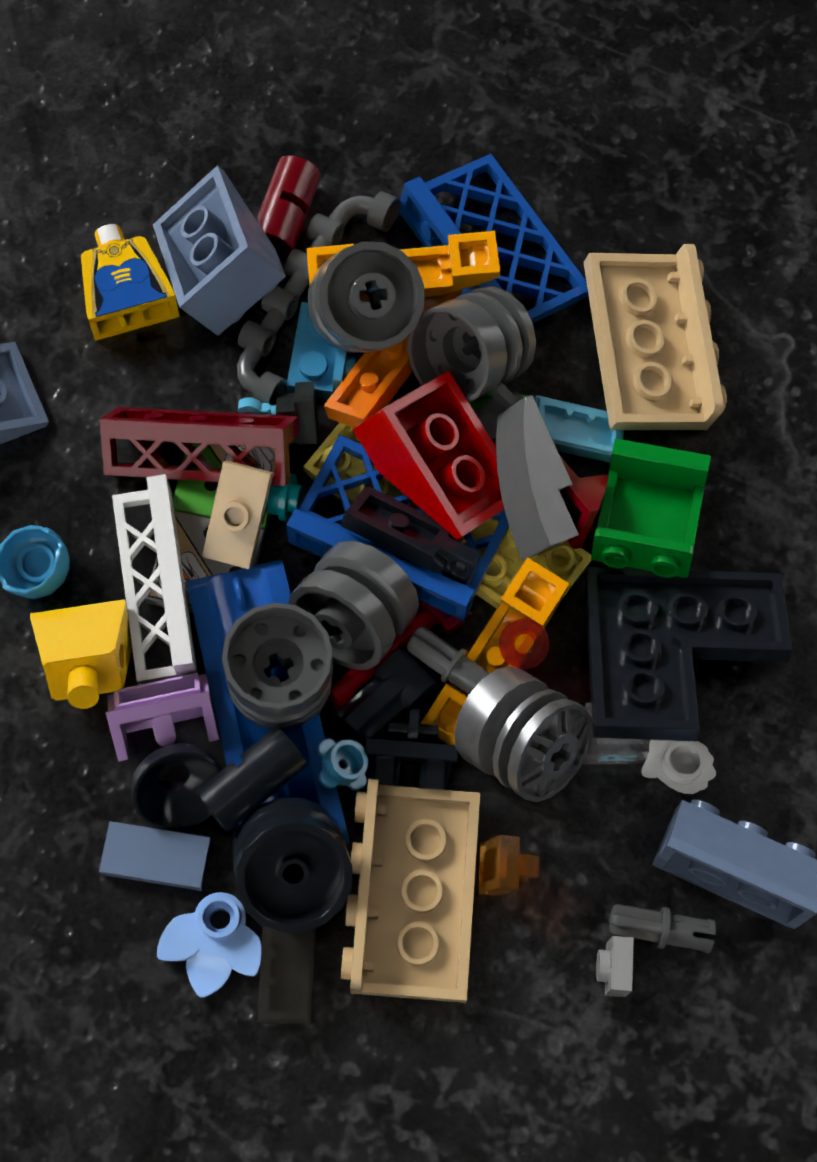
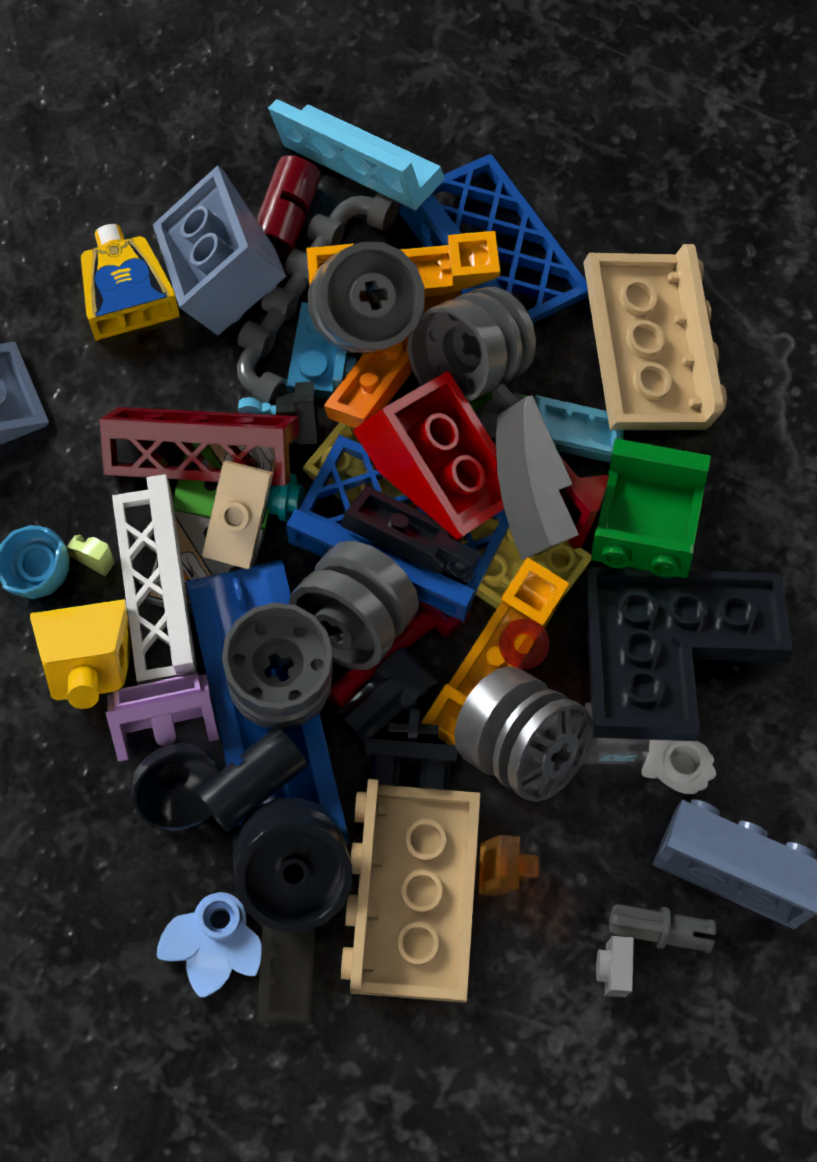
(91, 553): none -> yellowish green tile
(155, 856): sand blue tile -> none
(352, 756): dark azure plate -> none
(356, 154): none -> medium azure fence
(446, 660): dark grey axle -> none

